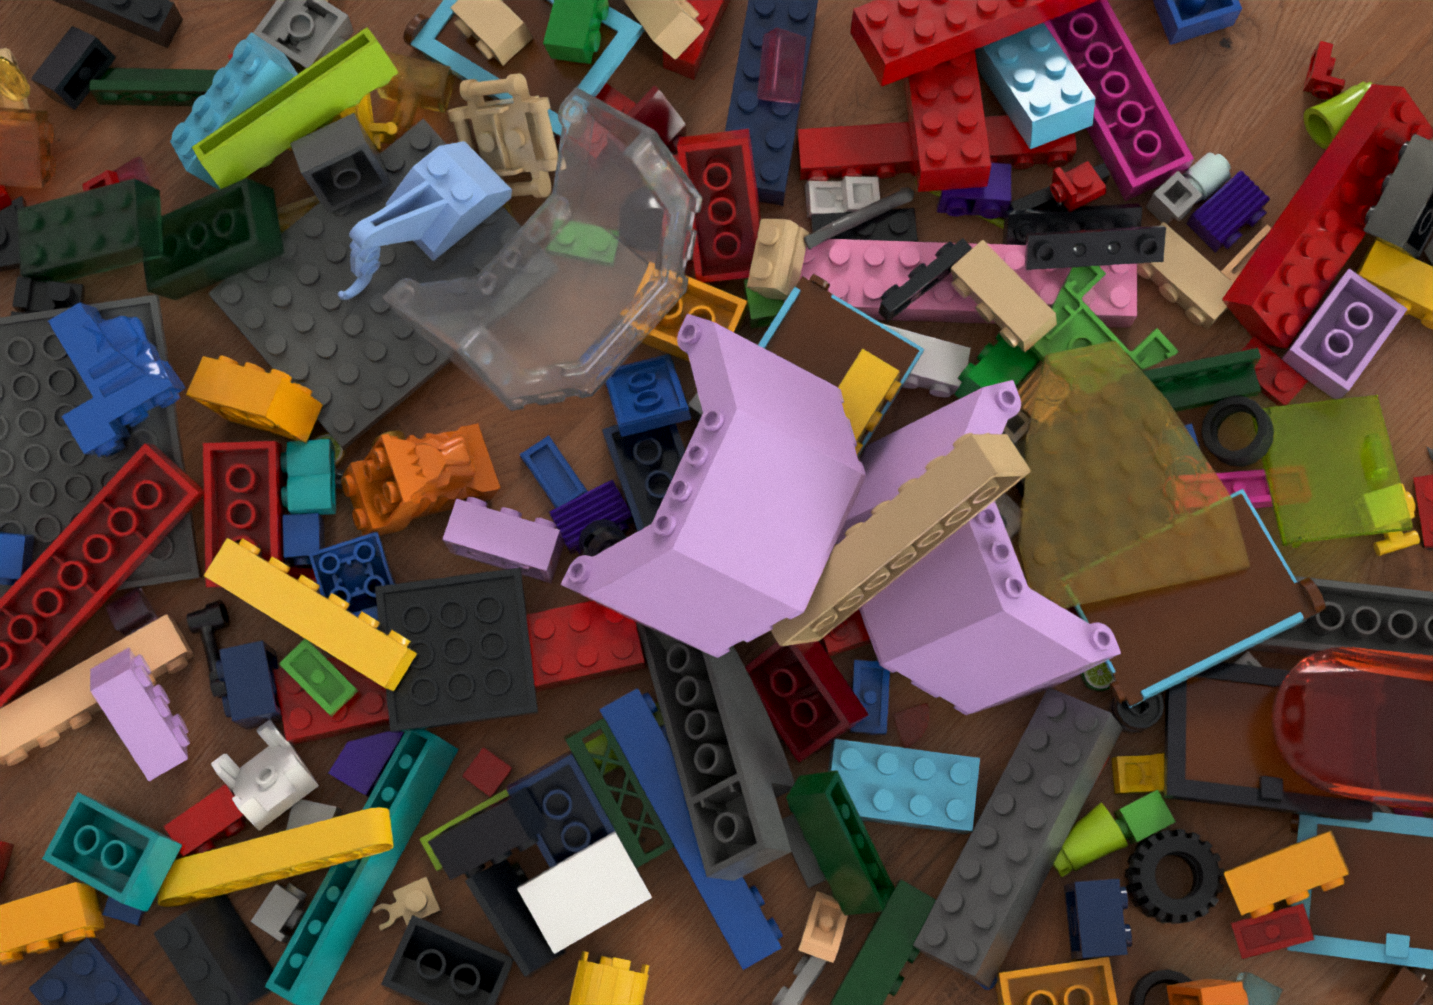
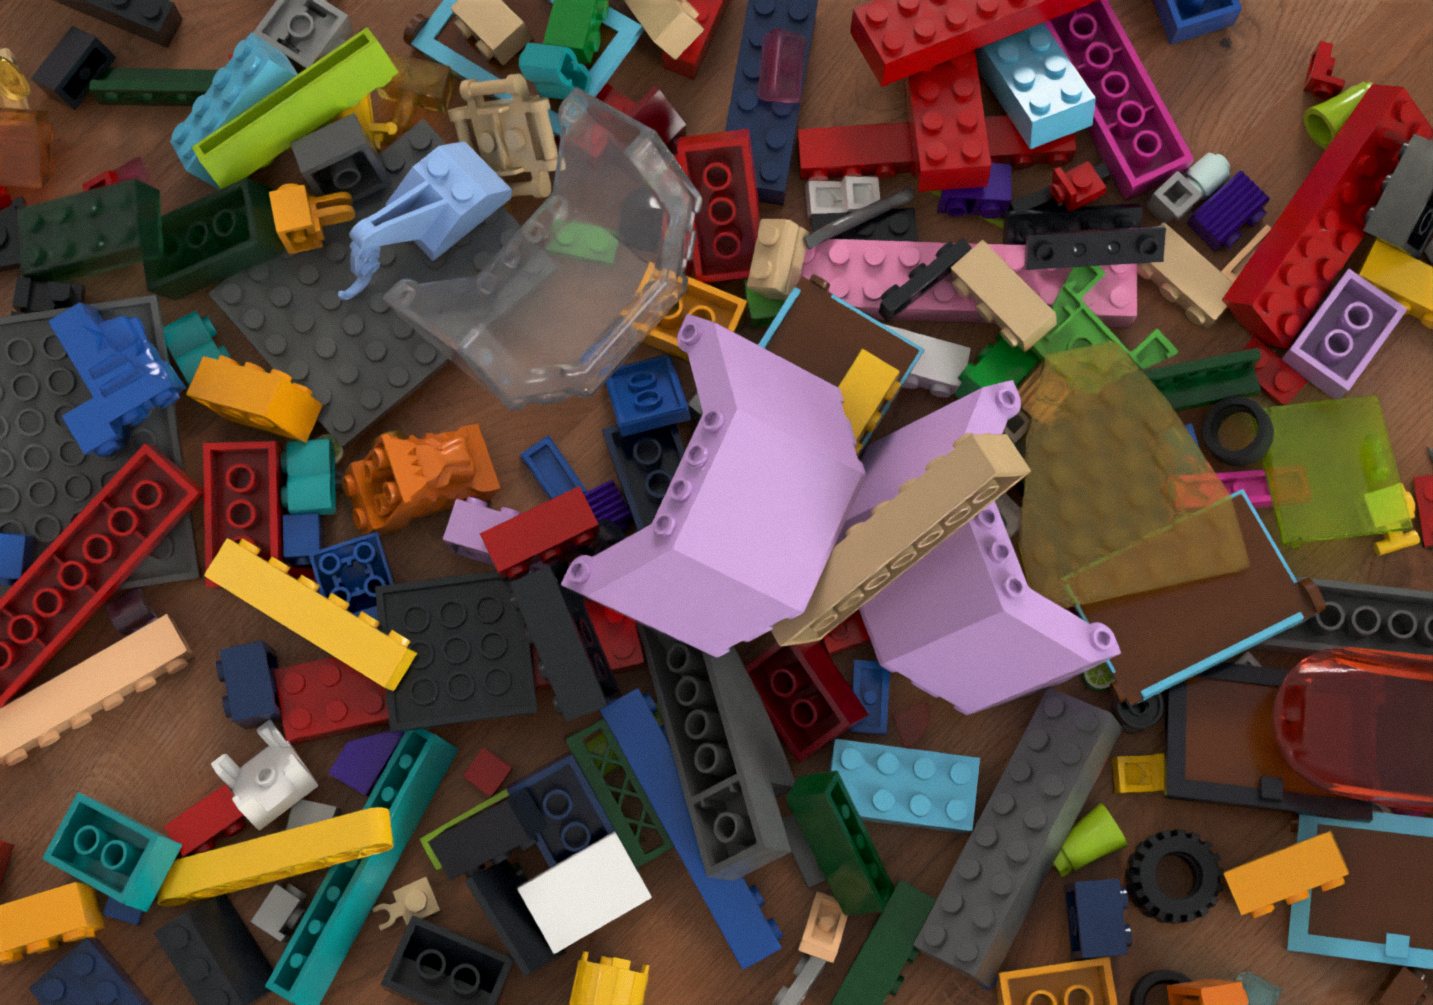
(140, 713): lavender brick -> none
(191, 340): none -> teal brick
(207, 622): black brick -> none
(301, 216): none -> light orange brick
(318, 677): bright green plate -> none
(541, 534): none -> red brick
(553, 70): none -> teal brick
(565, 642): none -> black brick
(1144, 817): bright green brick -> none
(1272, 931): red plate -> none

